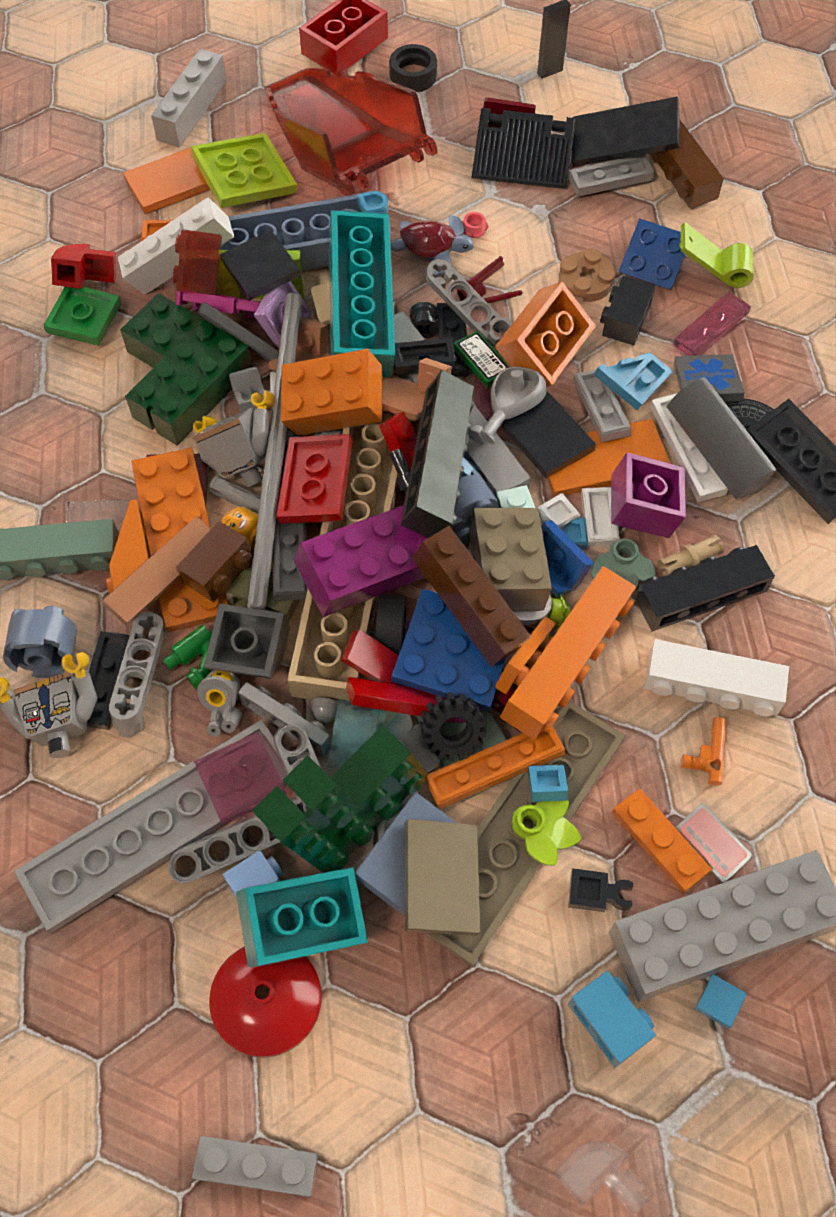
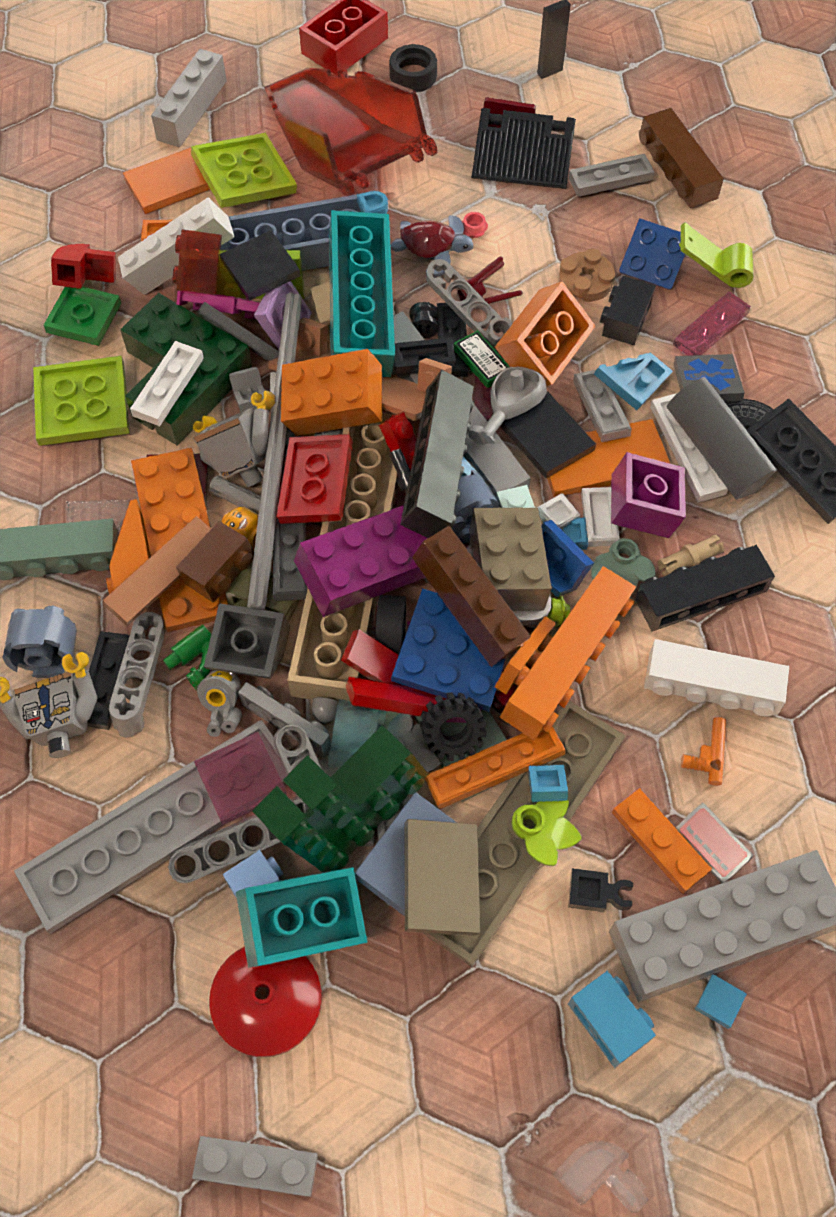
(80, 400): none -> lime plate
(167, 383): none -> white plate
(626, 132): black tile -> none

